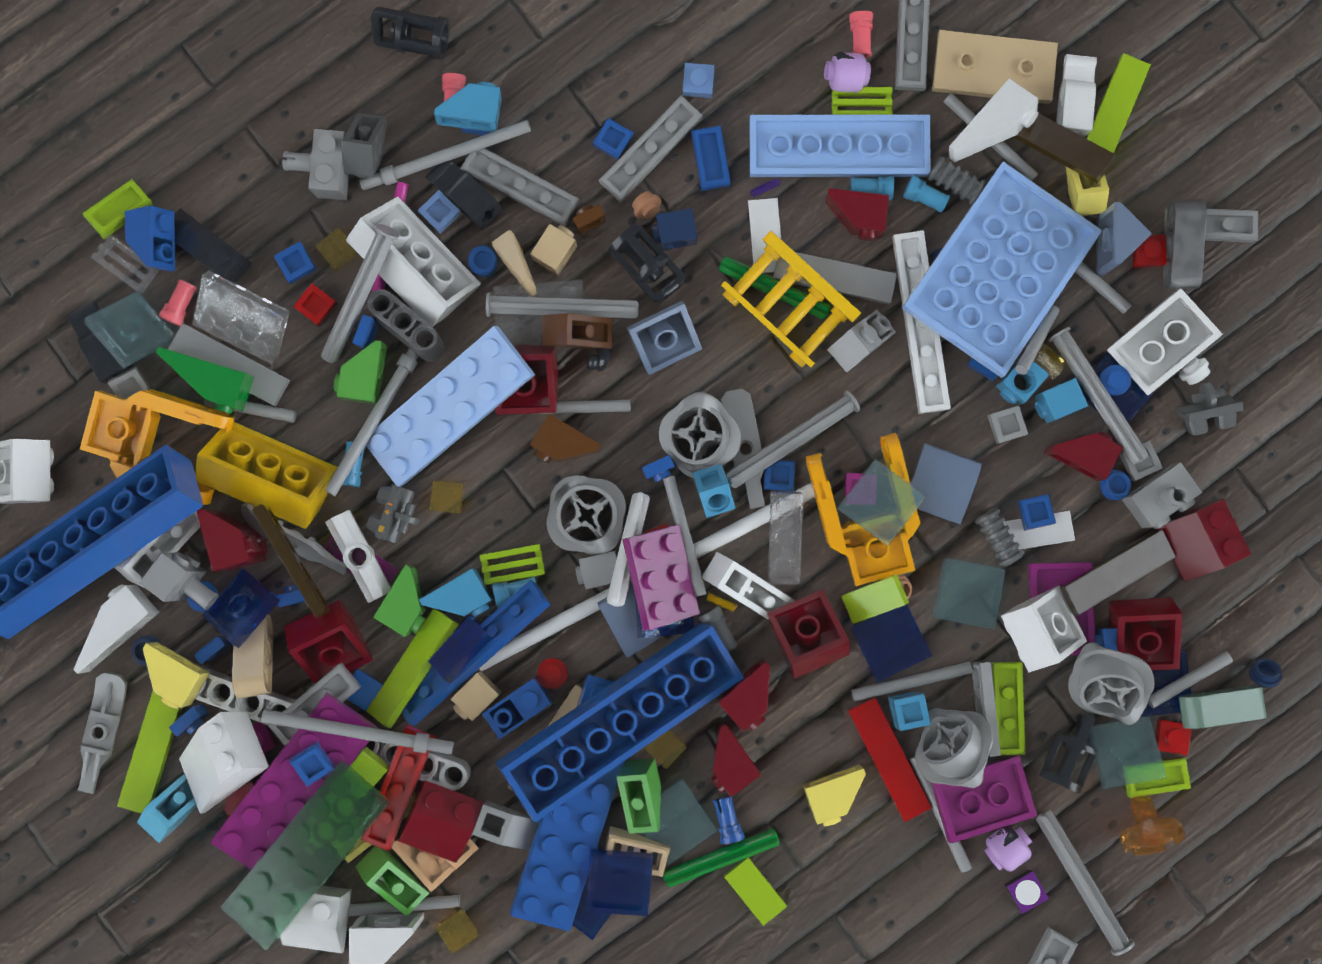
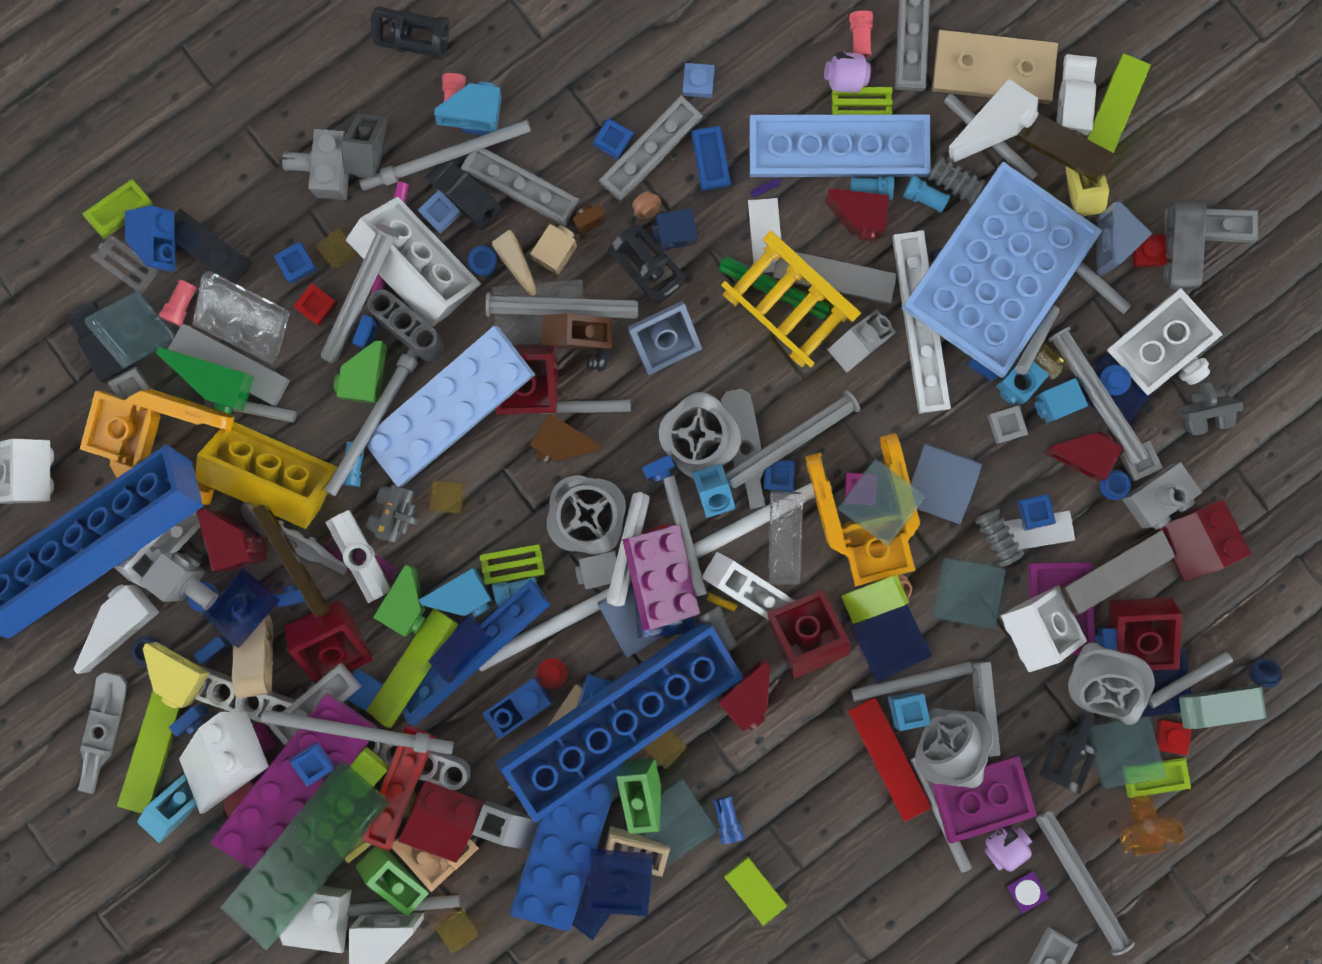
(475, 696): tan brick -> none
(720, 858): green axle -> none
(731, 763): dark red slope -> none
(833, 794): light yellow slope -> none
(1009, 706): lime tile -> none

